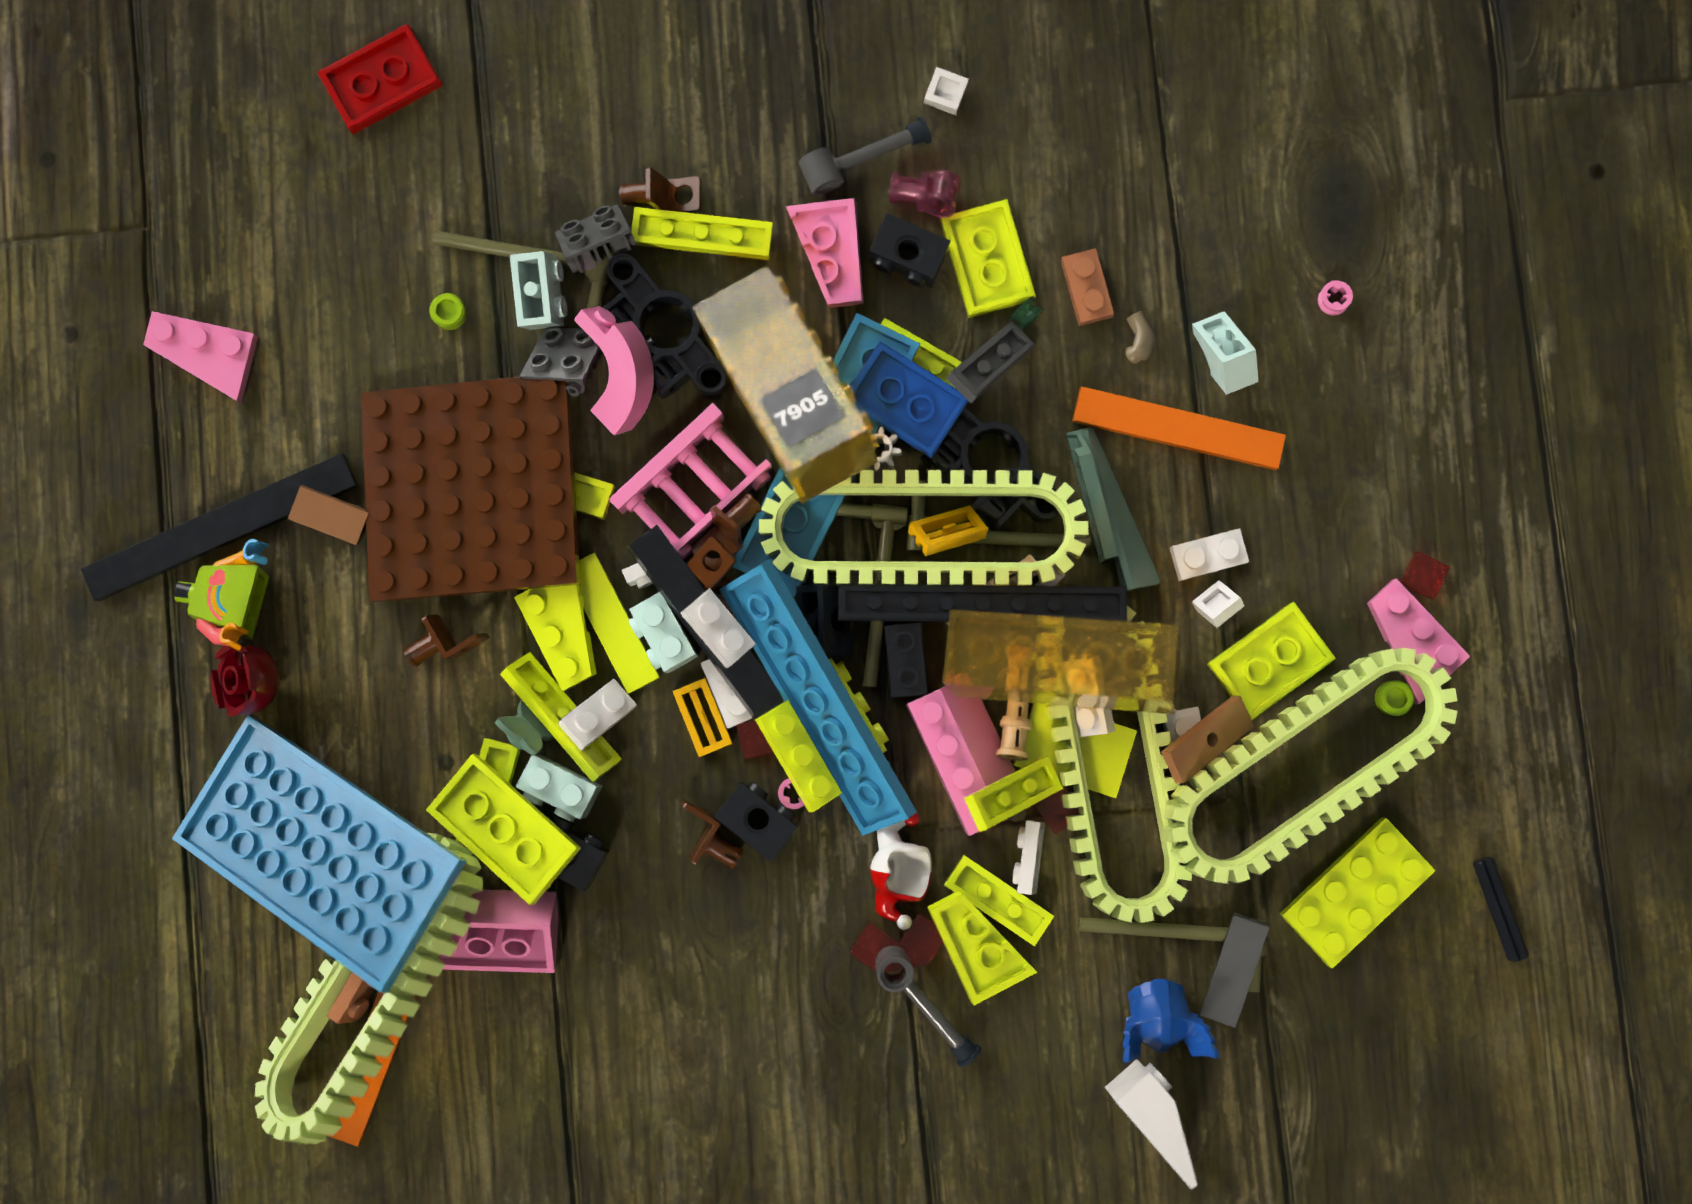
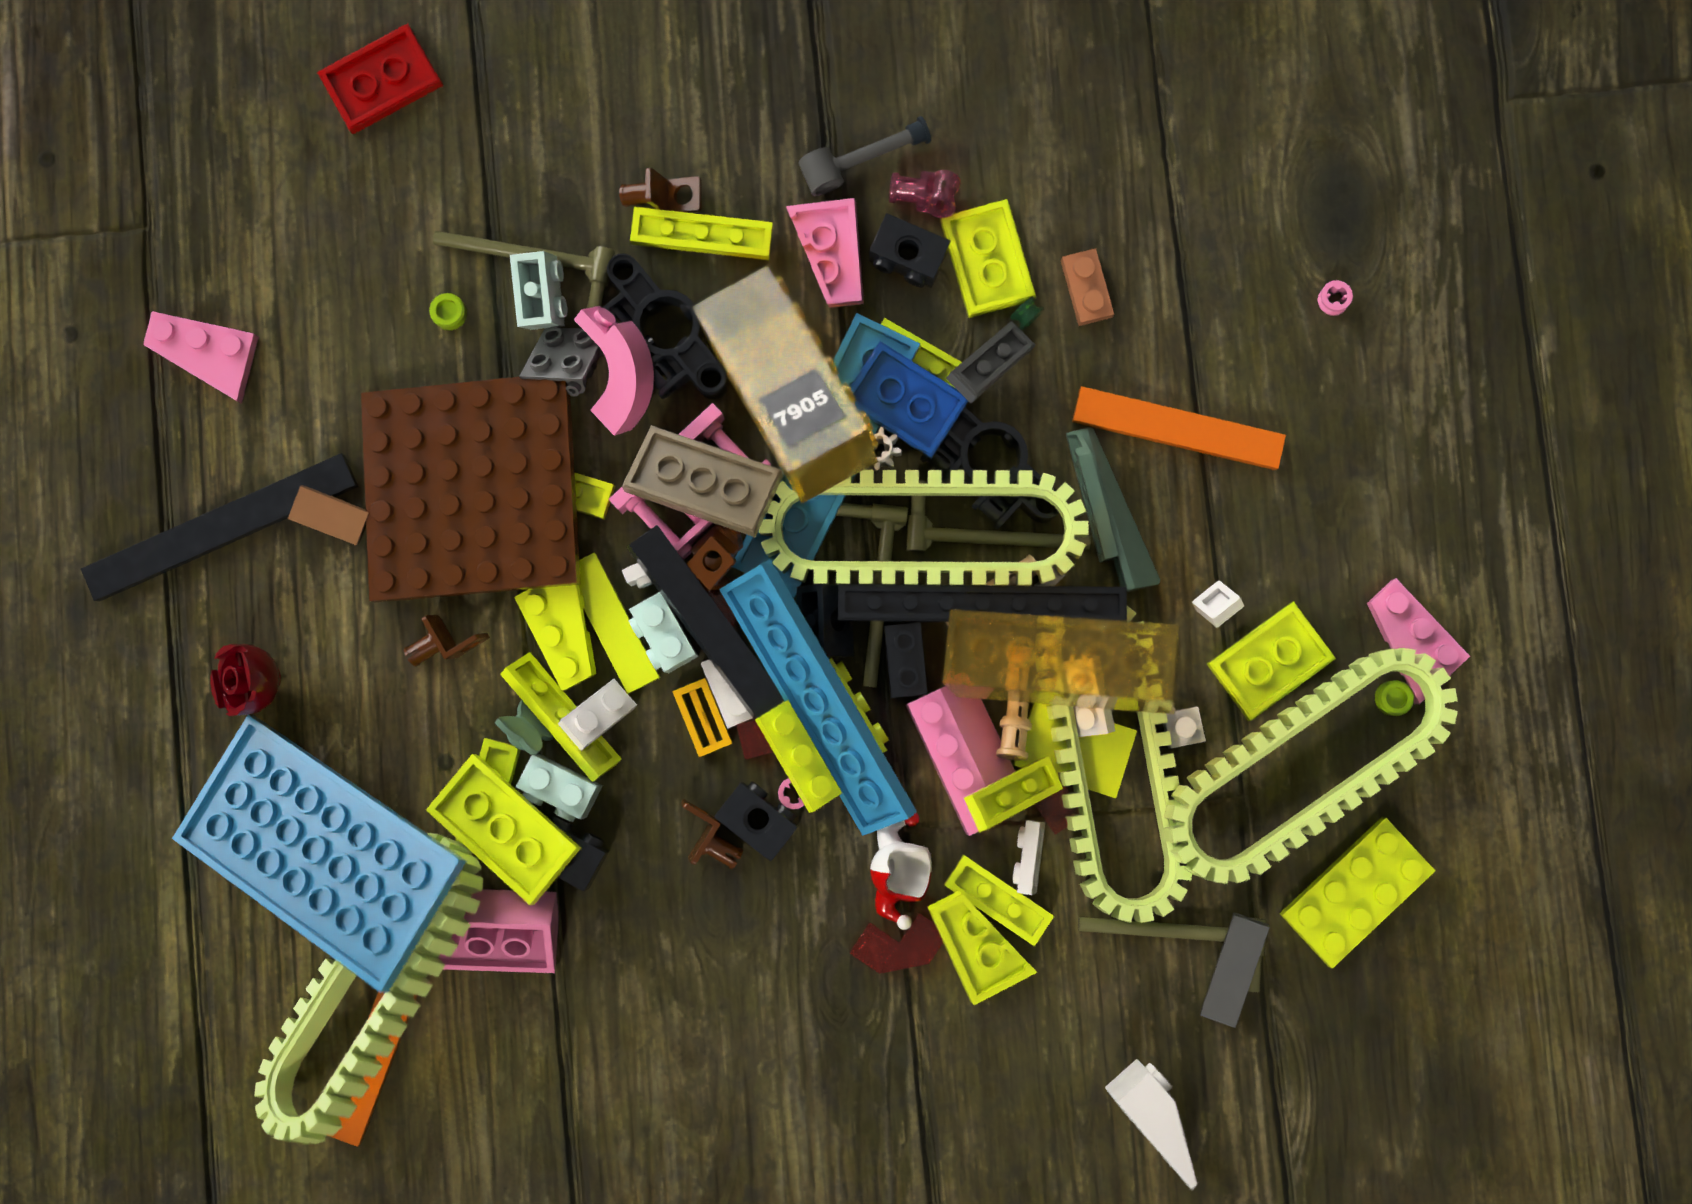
(227, 595): lime torso -> none
(351, 1001): nougat plate -> none
(581, 236): dark grey hinge -> none
(703, 481): none -> dark tan tile
(718, 628): white plate -> none
(946, 91): white plate -> none
(951, 534): yellow tile -> none
(961, 1046): dark grey piece -> none
(1143, 340): dark tan arm -> none
(1163, 1020): blue helmet -> none
(1207, 739): medium nougat tile -> none
(1209, 554): white plate -> none
(1227, 351): light aqua arch -> none
(1424, 575): clear red tile -> none
(1500, 909): black axle -> none

